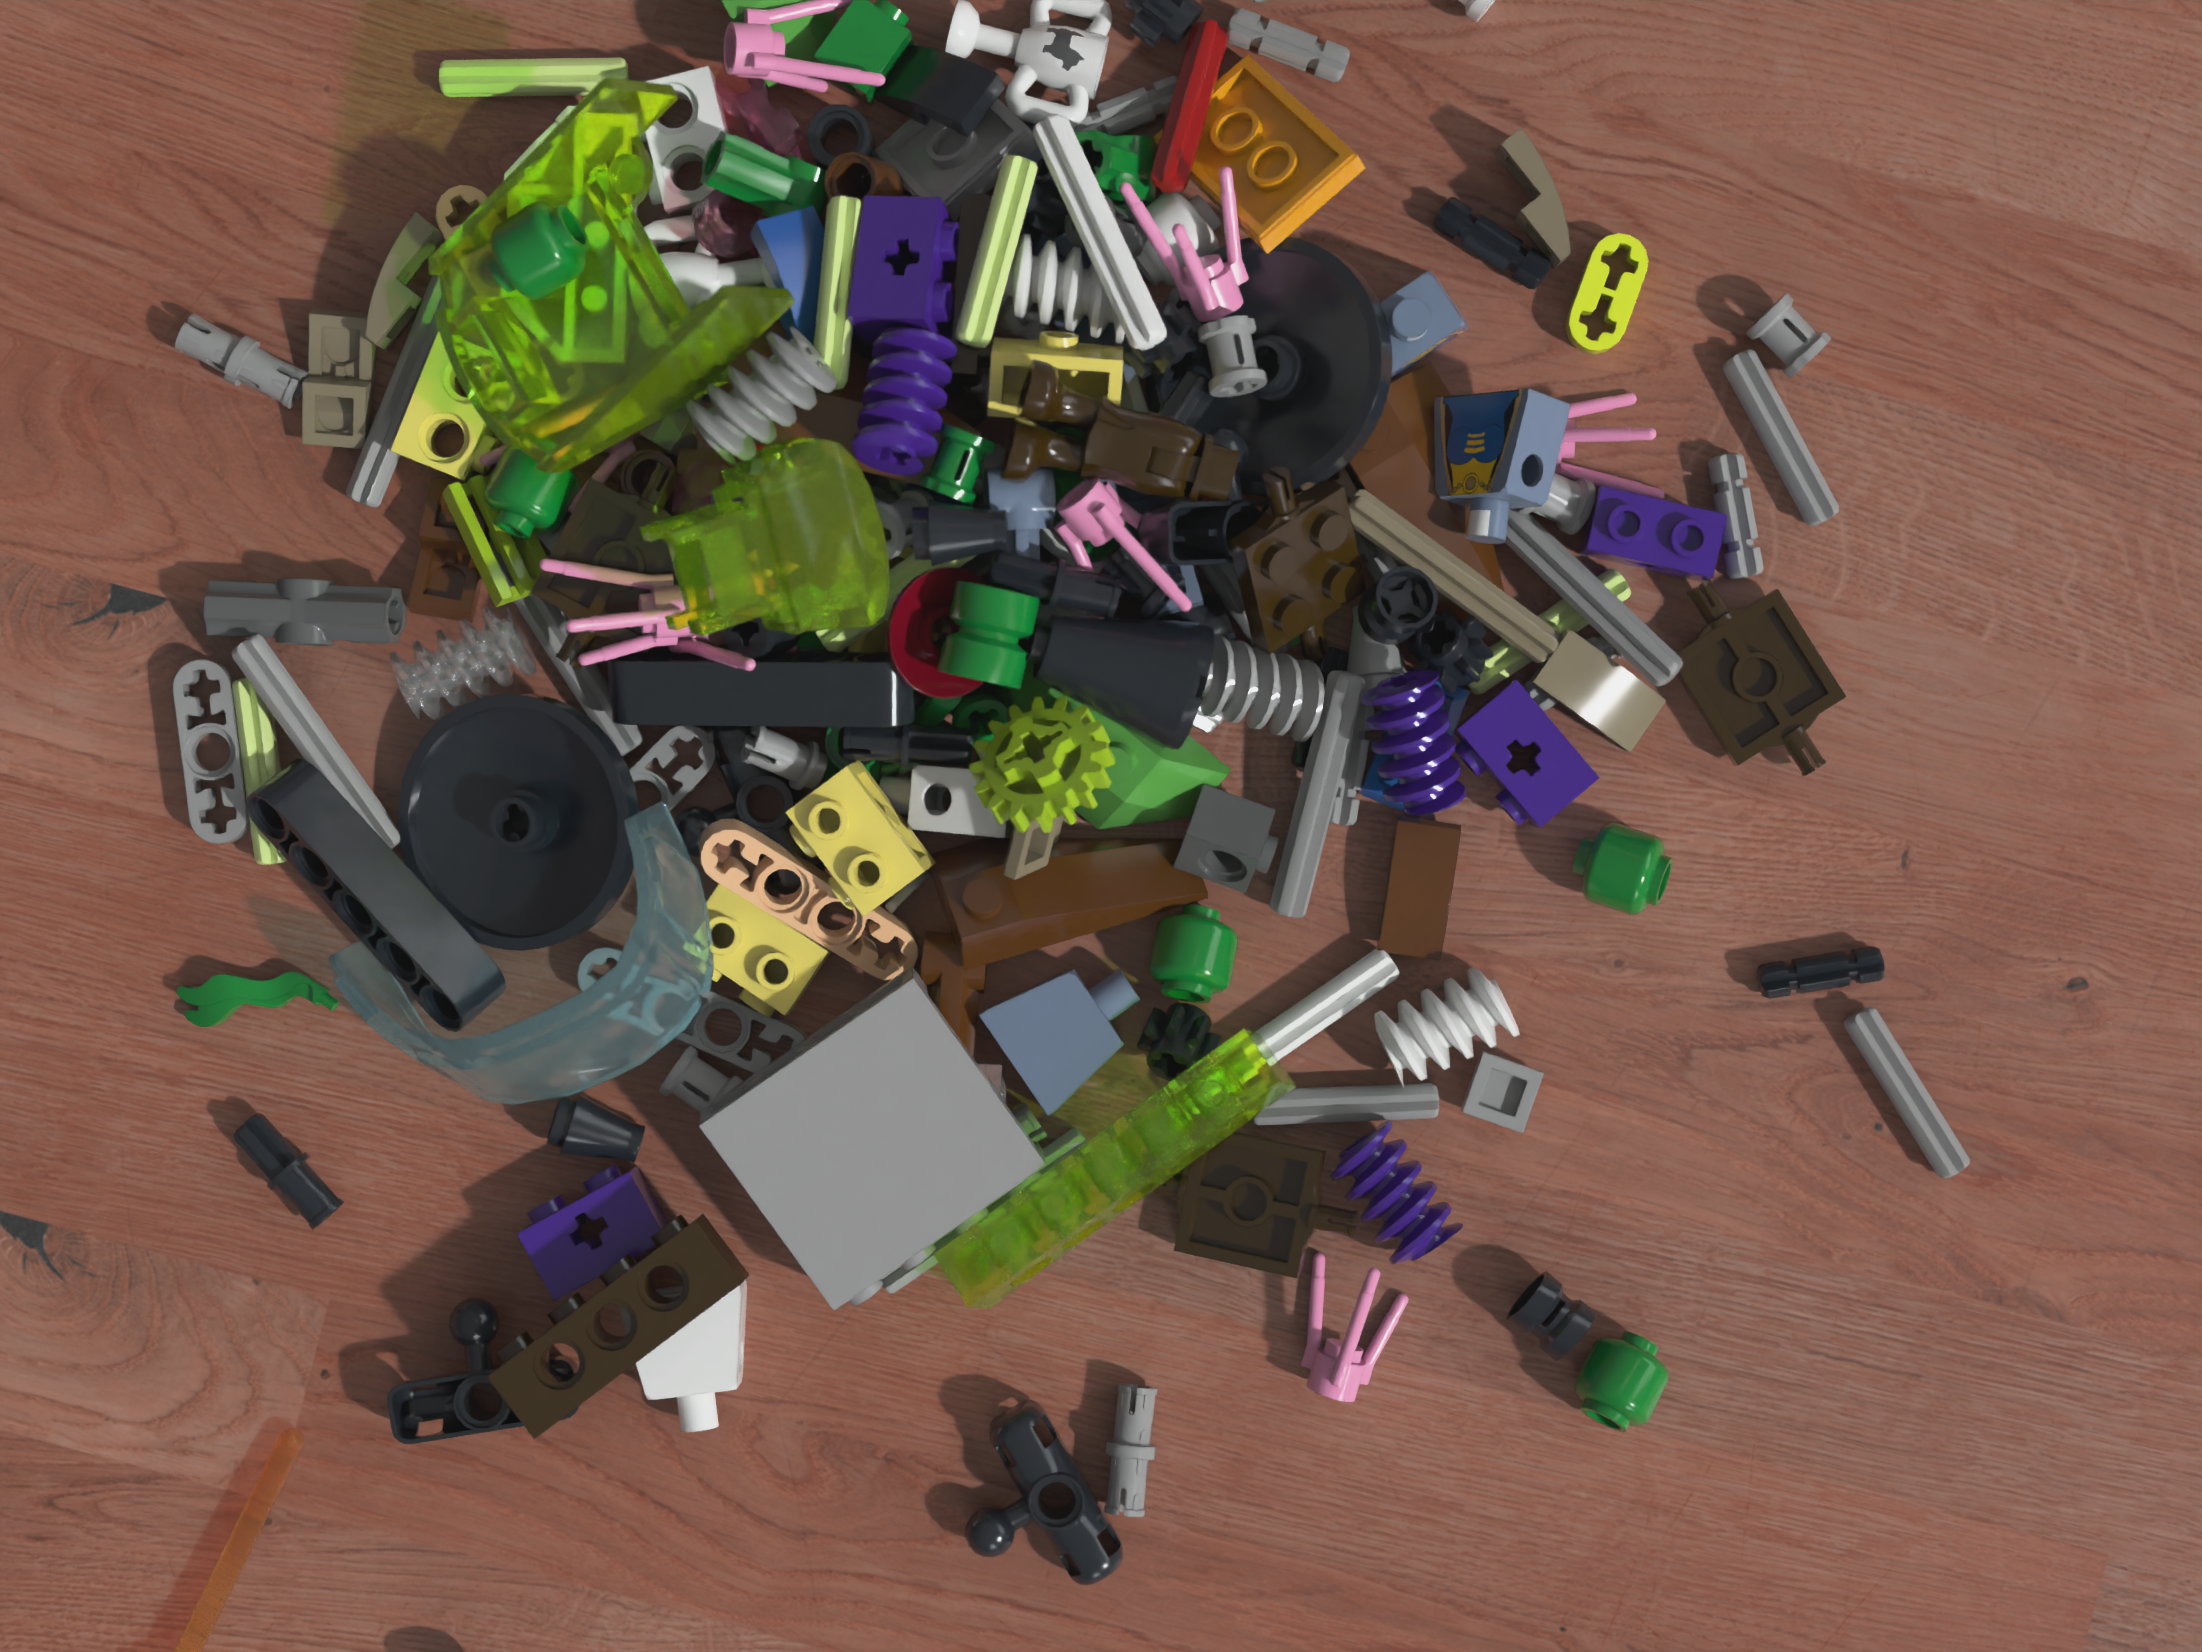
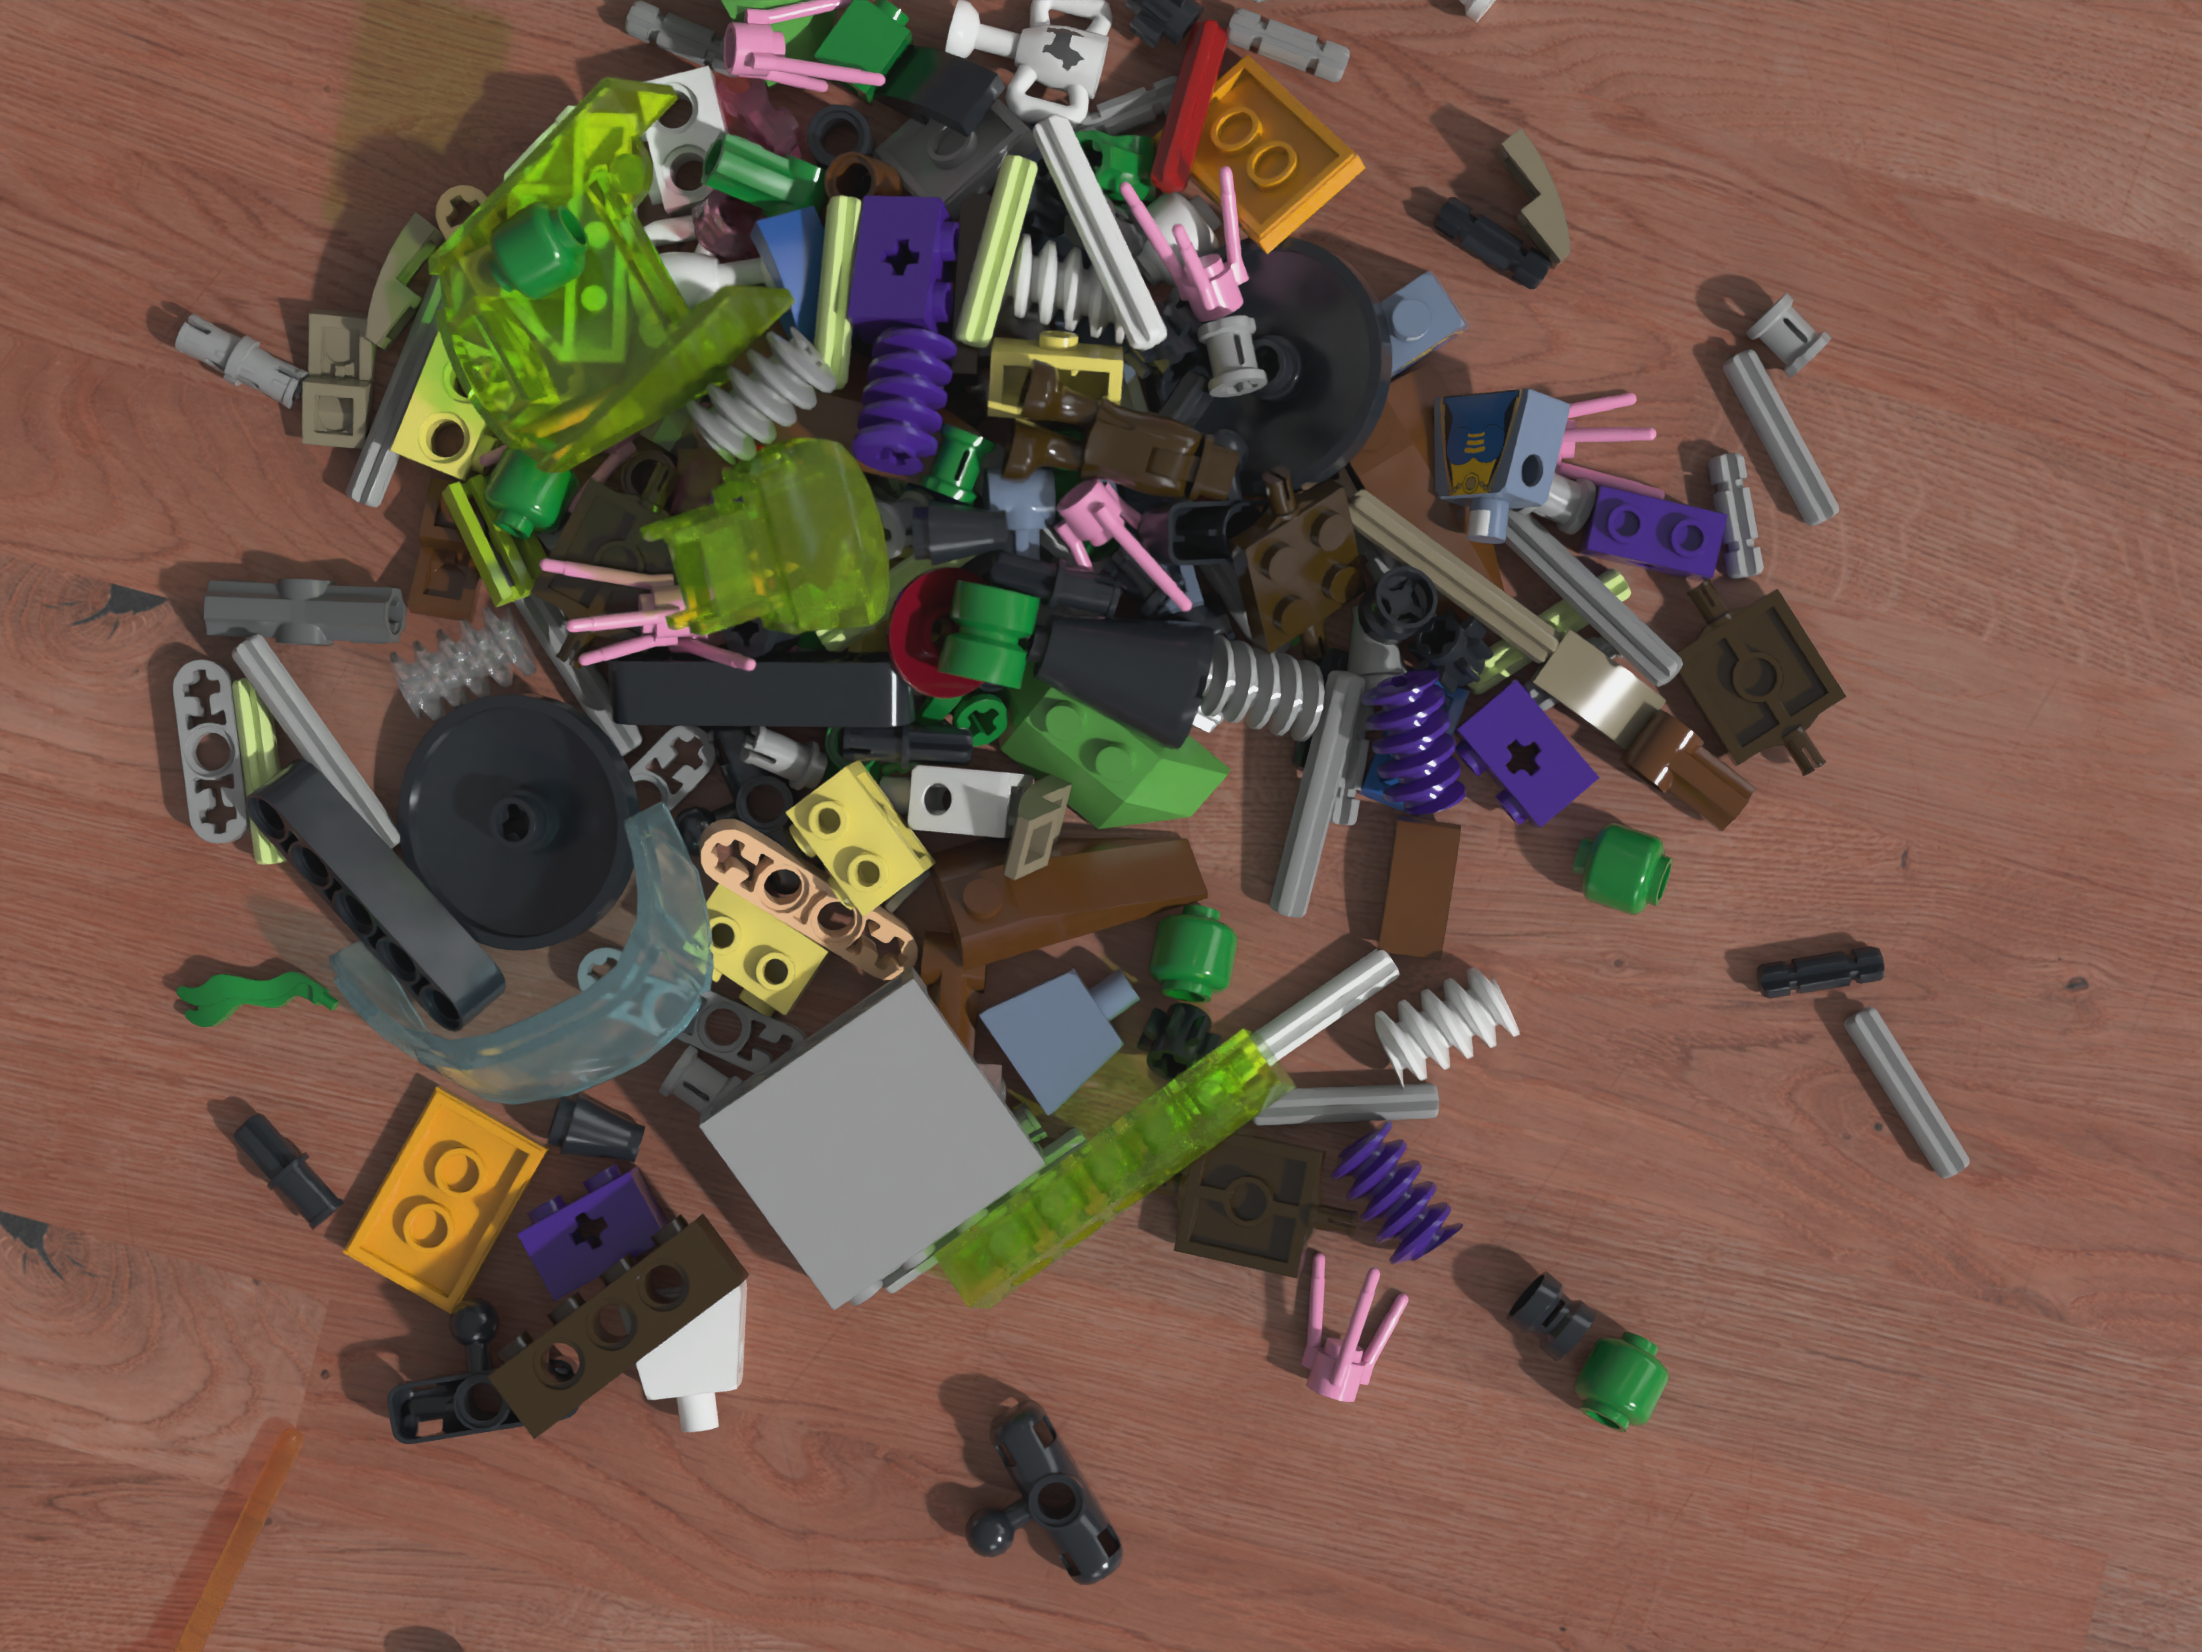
(446, 1199): none -> light orange tile
(527, 76): yellowish green axle -> none
(676, 35): none -> light grey axle
(1042, 764): lime gear -> none
(1130, 1450): light grey pin -> none
(1227, 839): dark grey brick -> none
(1502, 1091): light grey plate -> none
(1592, 288): neon yellow beam -> none
(1674, 761): none -> reddish brown piece

